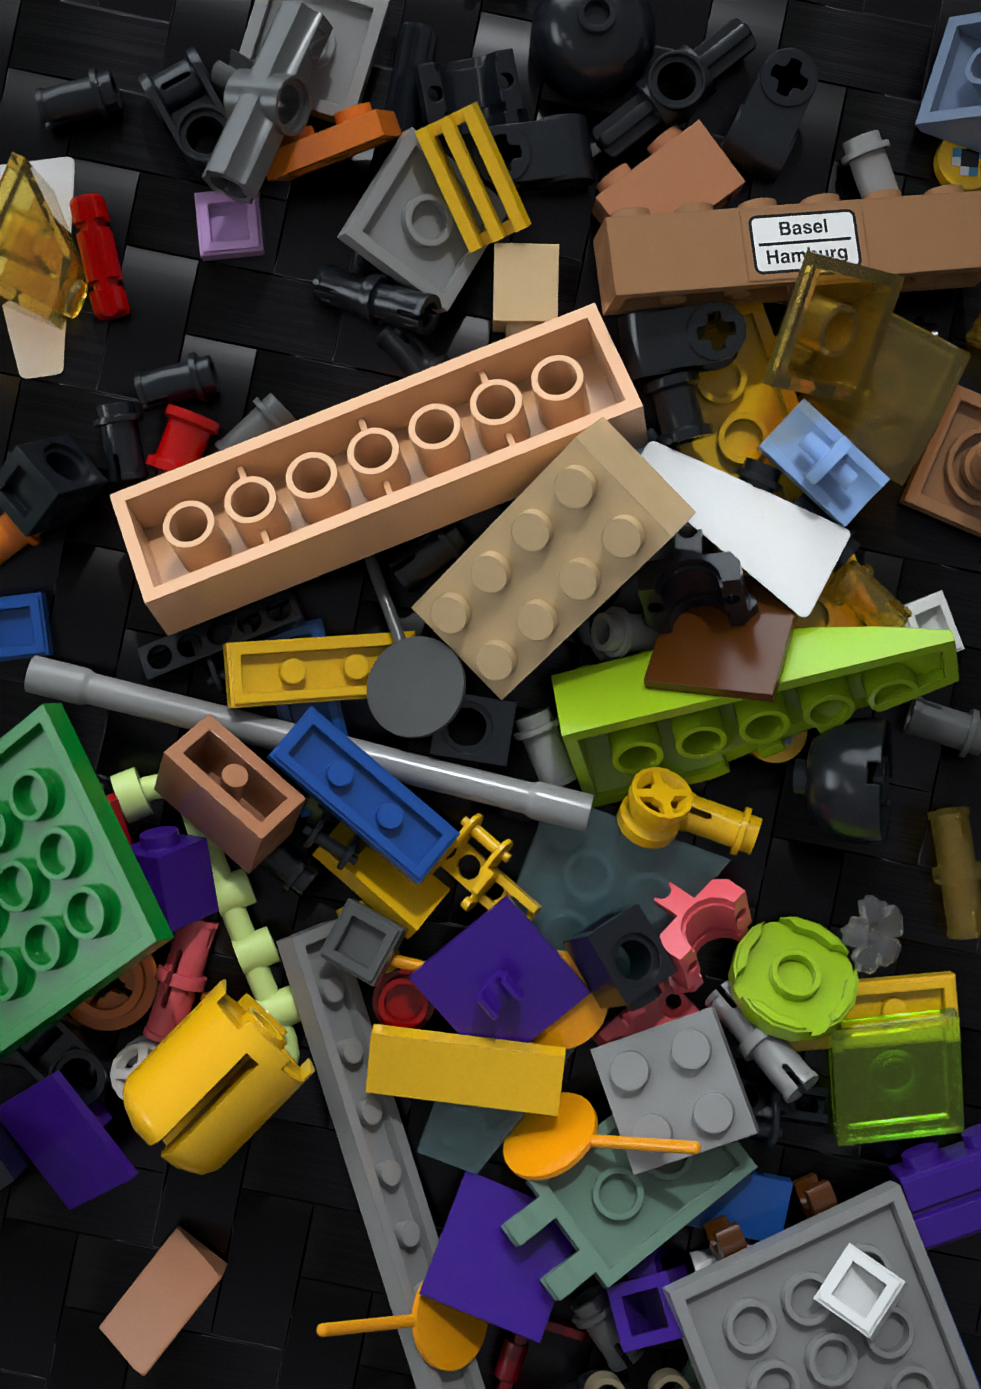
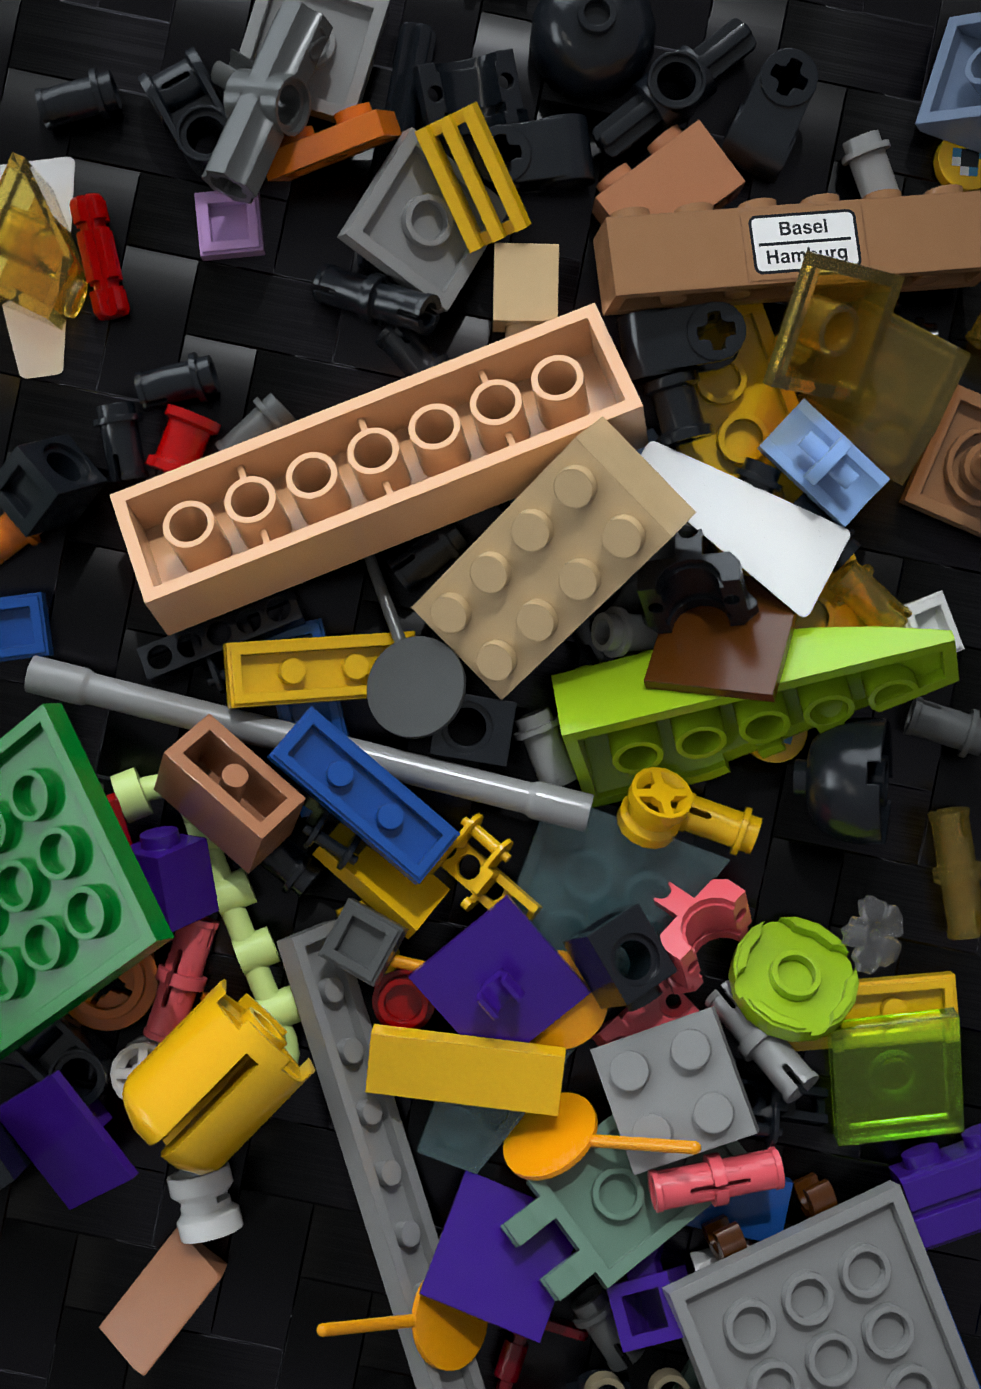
(205, 1205): none -> white wheel
(716, 1179): none -> coral pin
(861, 1291): white slope -> none

